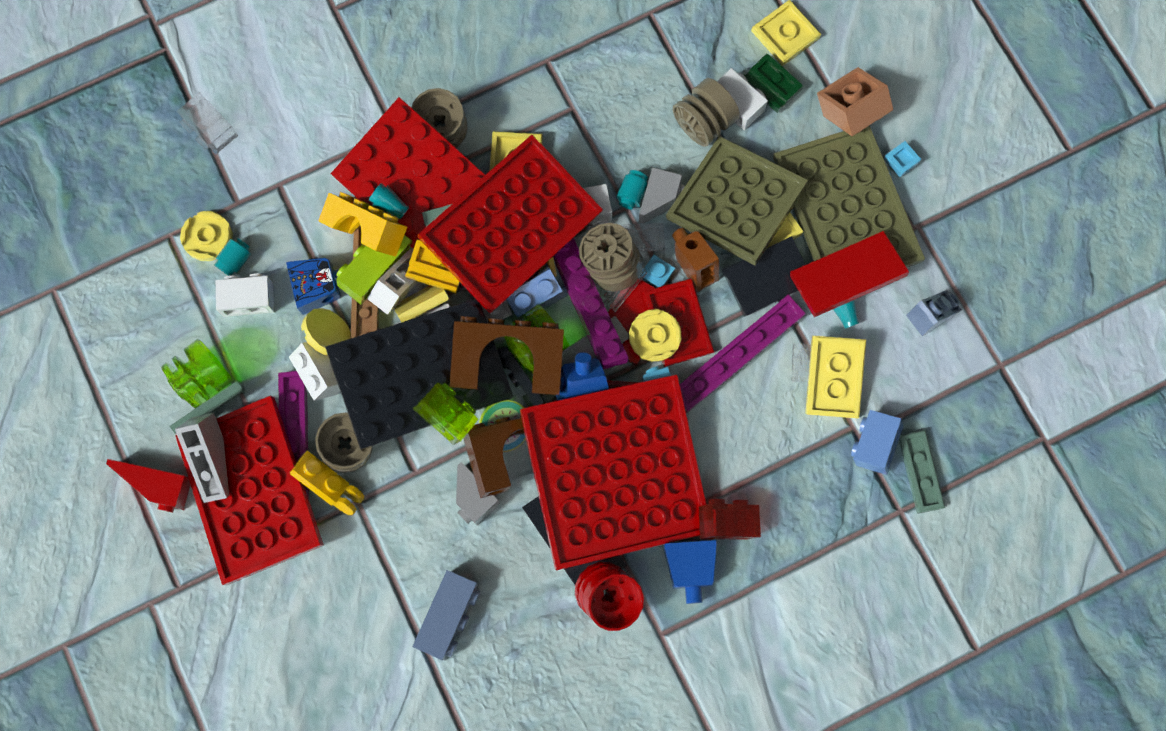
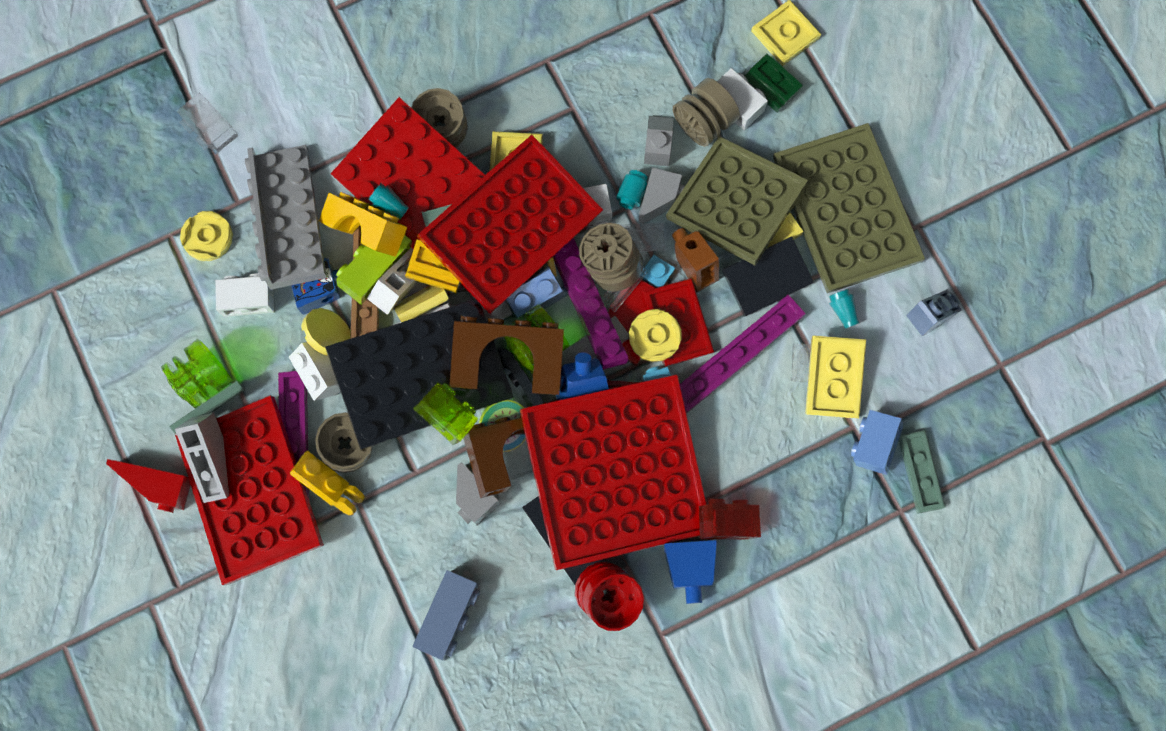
(232, 257): teal brick -> none
(285, 217): none -> light grey bracket
(658, 141): none -> light grey slope
(849, 274): red tile -> none
(855, 101): nougat brick -> none
(902, 159): medium azure plate -> none

